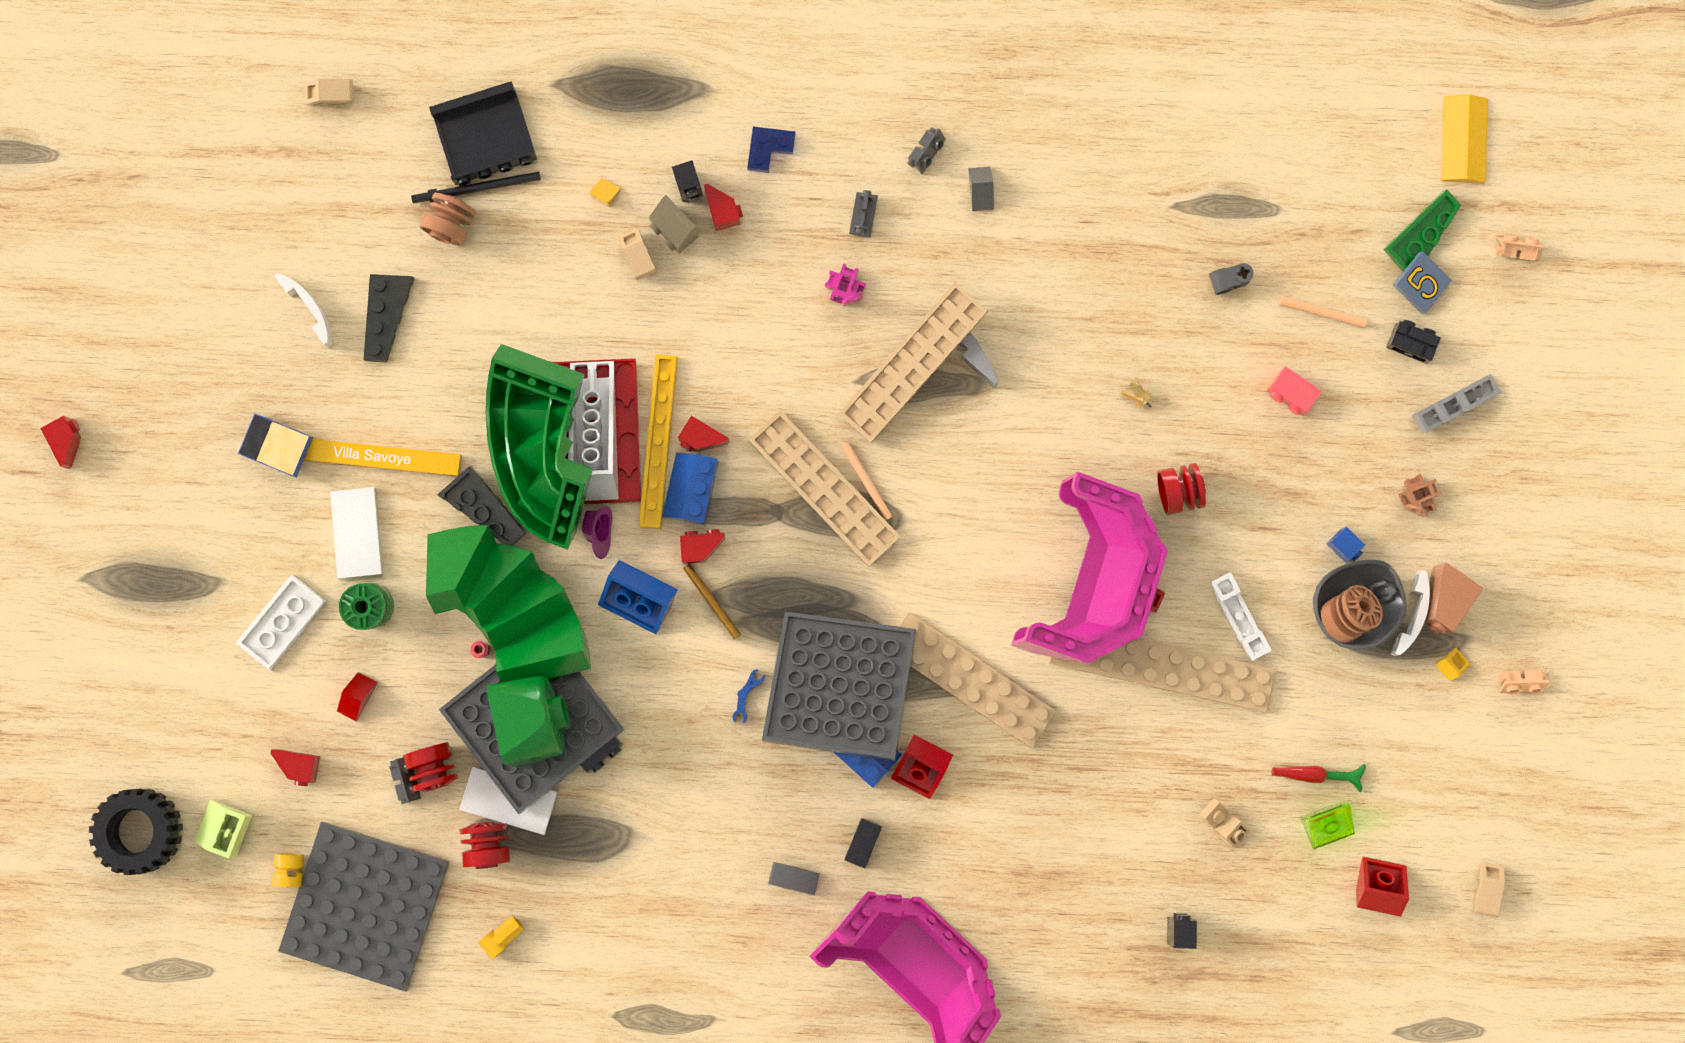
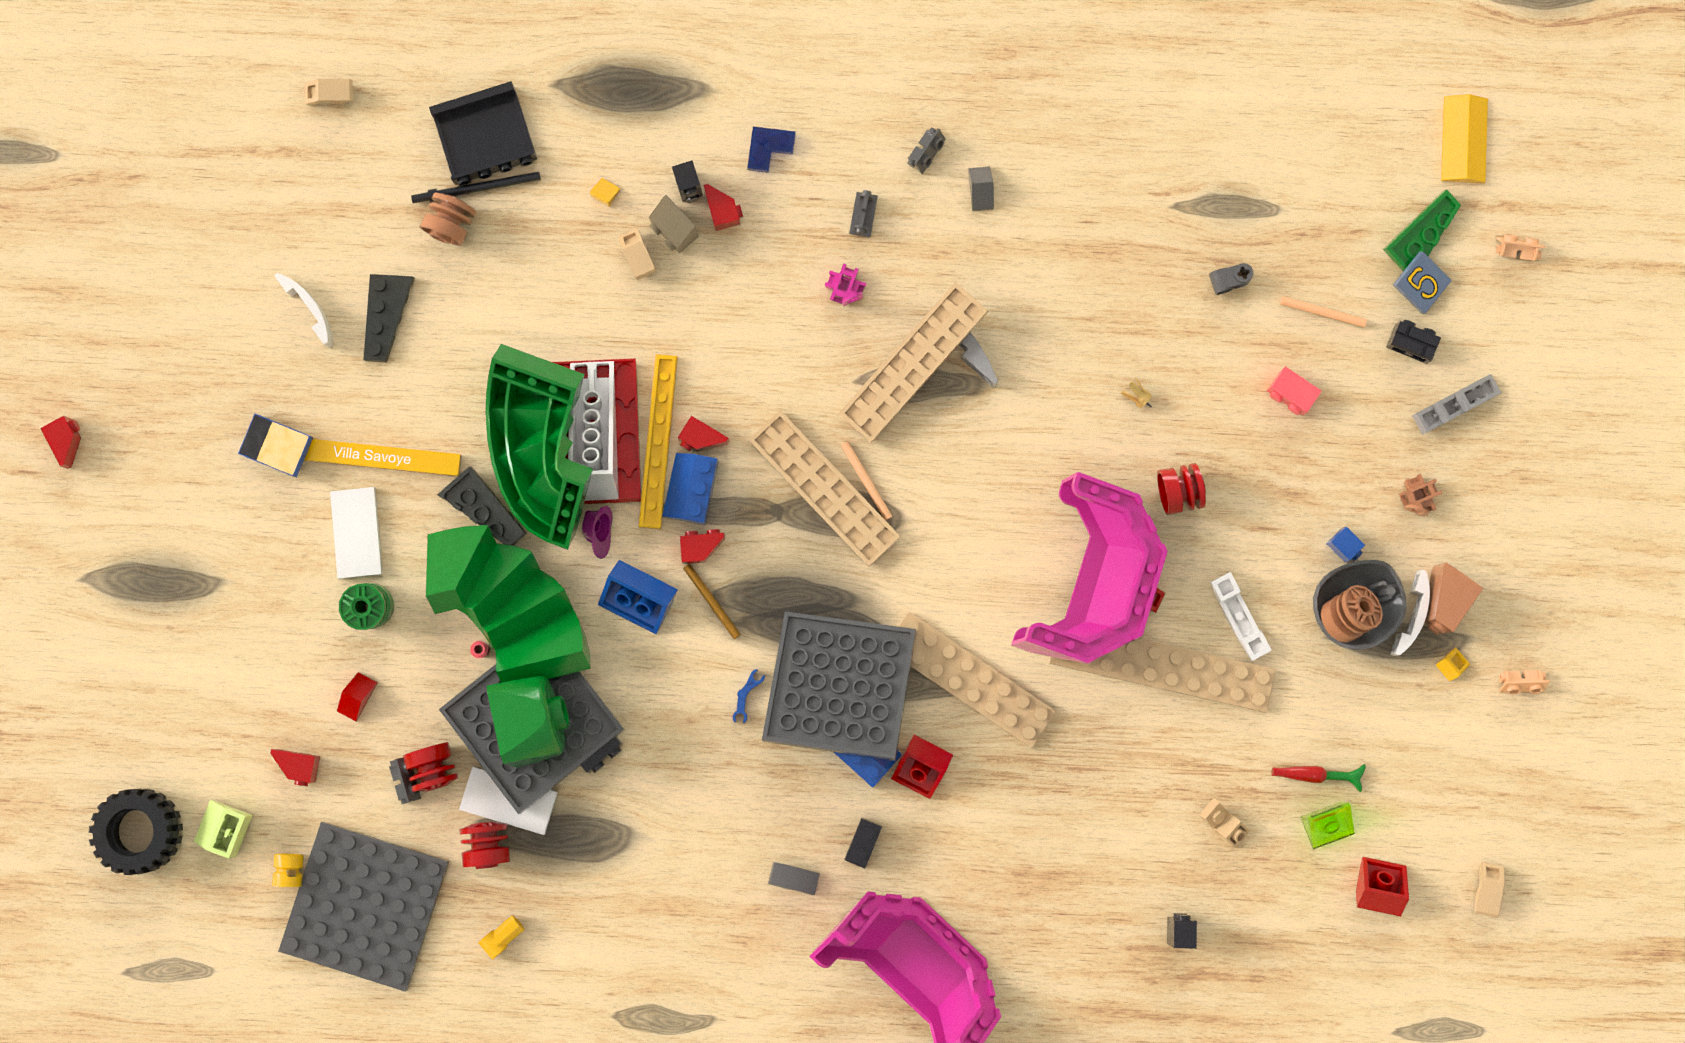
(281, 622): white tile -> none

